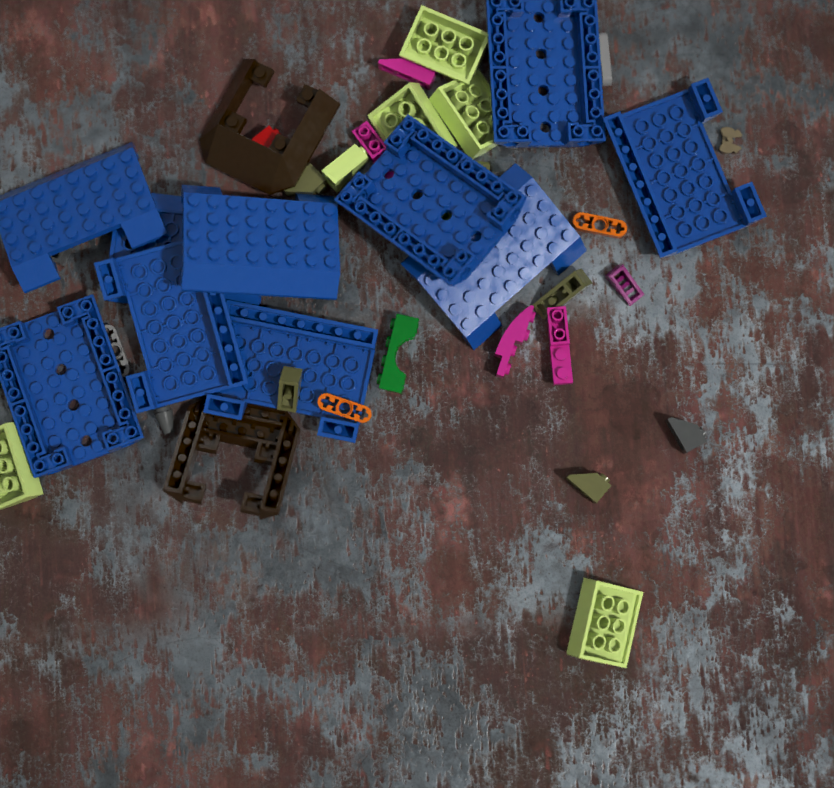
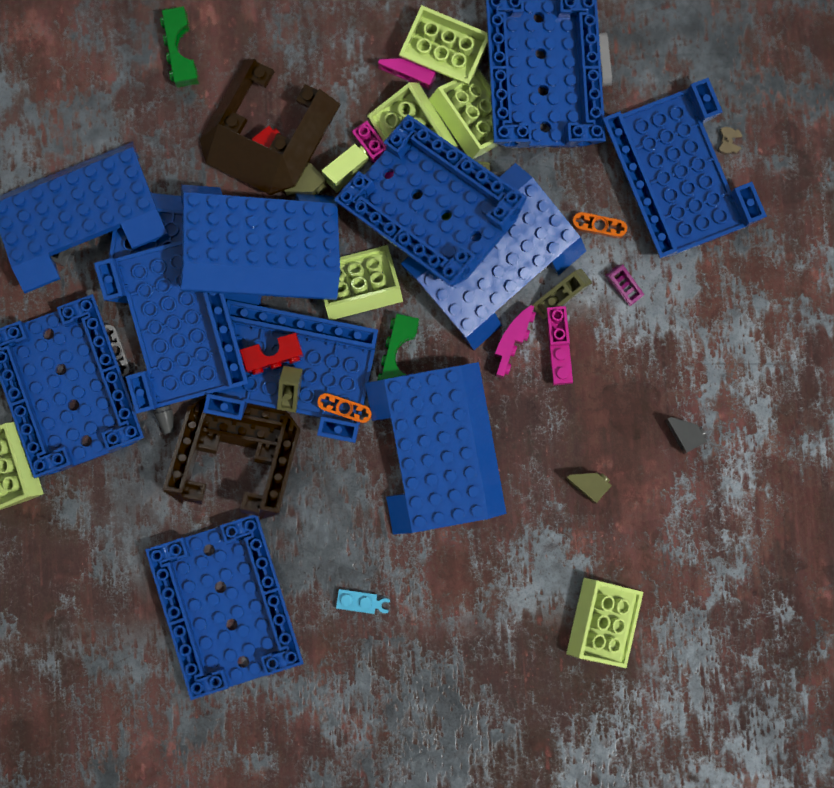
(176, 25): none -> green arch
(200, 614): none -> blue slope
(256, 361): none -> red arch
(360, 602): none -> medium azure plate
(365, 283): none -> yellowish green slope
(441, 448): none -> blue slope

